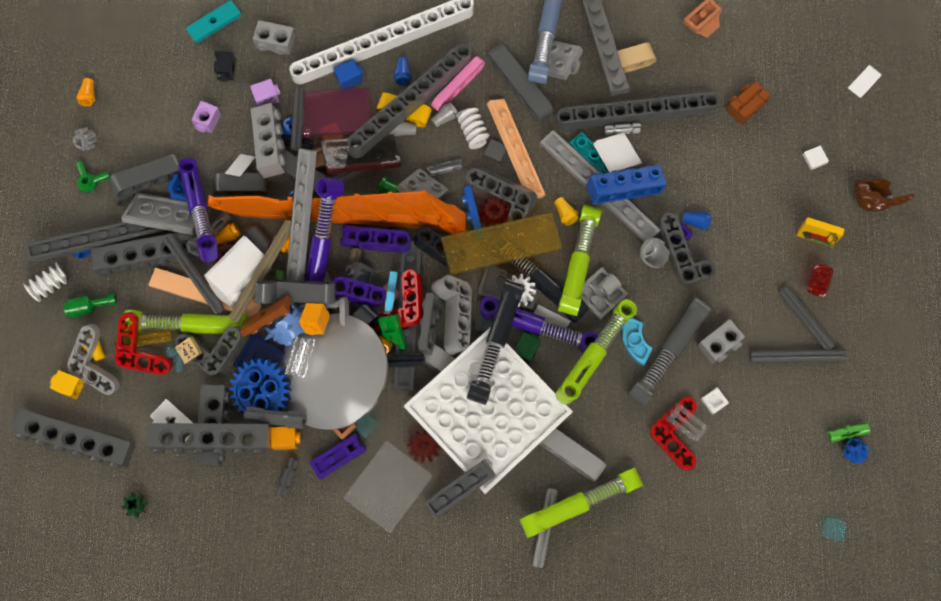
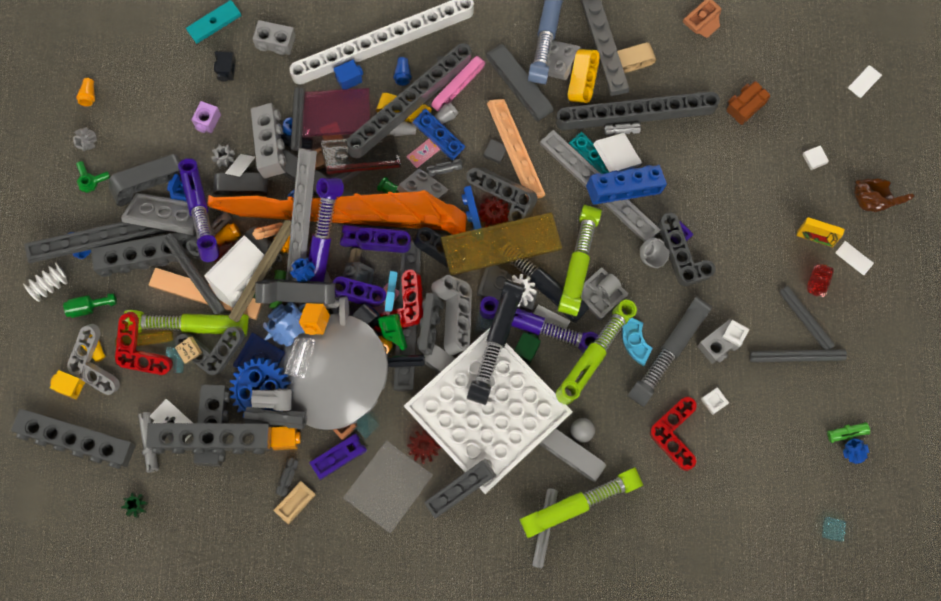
(150, 458): none -> light grey pin
(222, 151): none -> light grey gear
(265, 92): lavender brick -> none
(266, 316): dark orange tile -> none
(267, 231): none -> light nougat axle
(278, 399): none -> light grey piece
(294, 502): none -> tan tile
(302, 270): none -> blue gear
(423, 153): none -> bright pink sticker
(430, 126): none -> blue tile
(472, 127): white piece -> none
(566, 212): yellow cone -> none
(582, 430): none -> light grey piece
(583, 76): none -> yellow beam
(674, 414): clear tile -> none
(697, 219): blue cone -> none
(735, 333): none -> white tile
(854, 258): none -> white sticker

